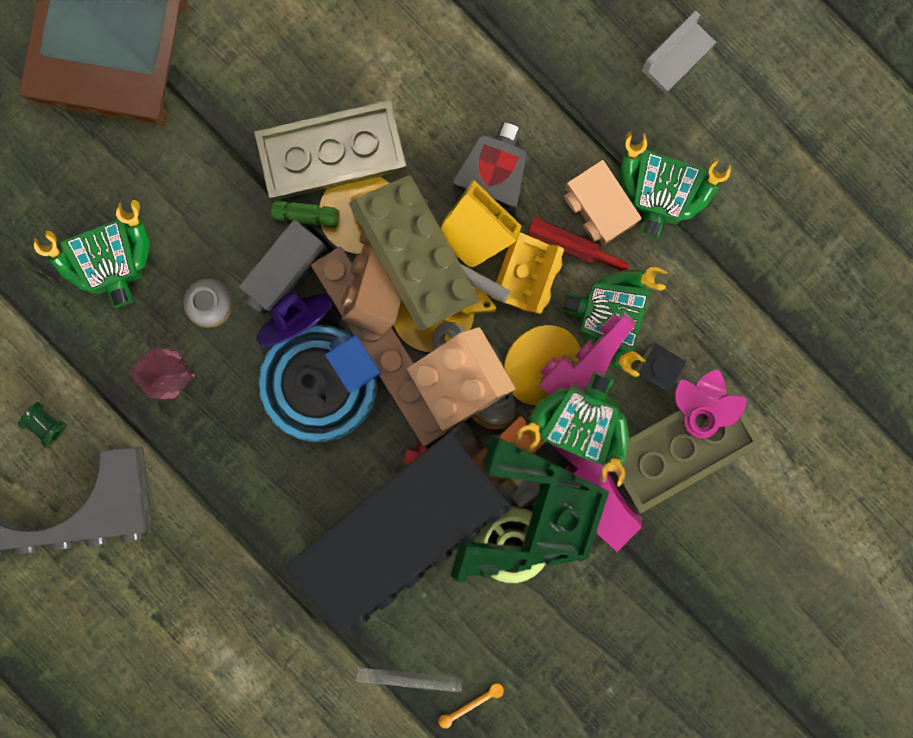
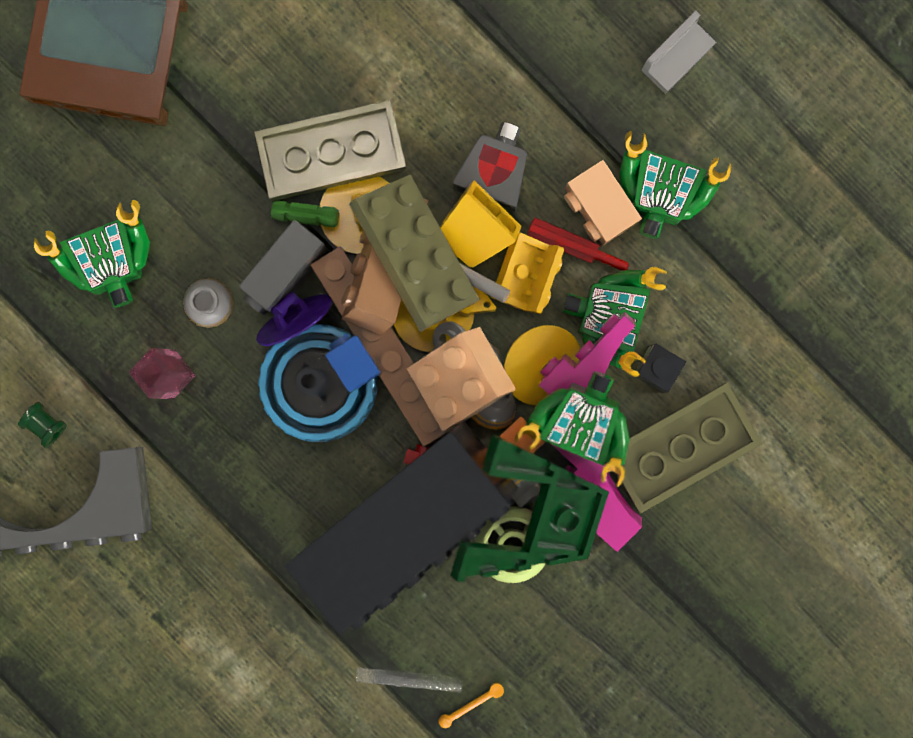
(710, 400): dark pink plate -> none

